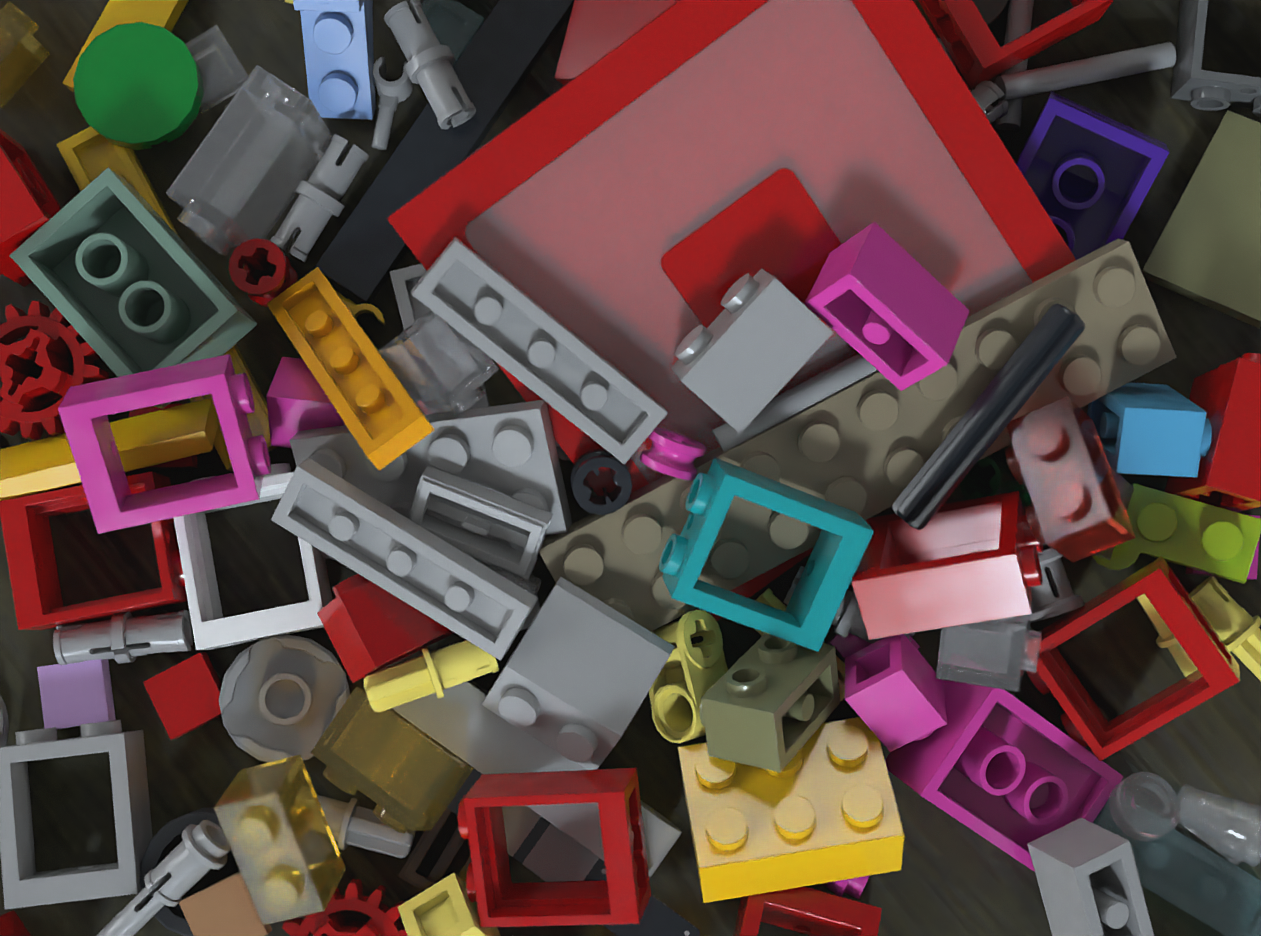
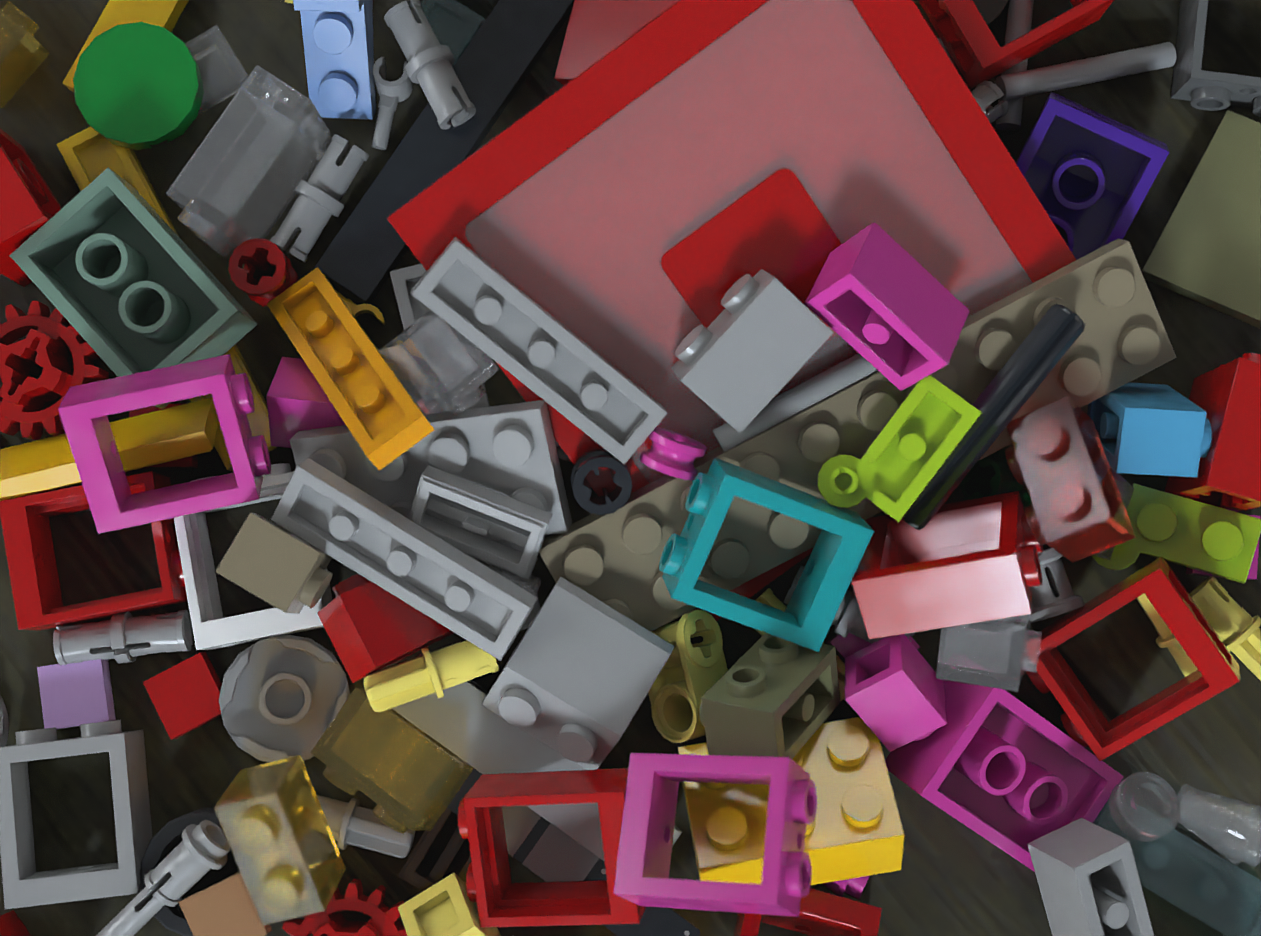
(276, 565): none -> dark tan brick
(650, 823): none -> dark pink window
(903, 453): none -> lime hinge

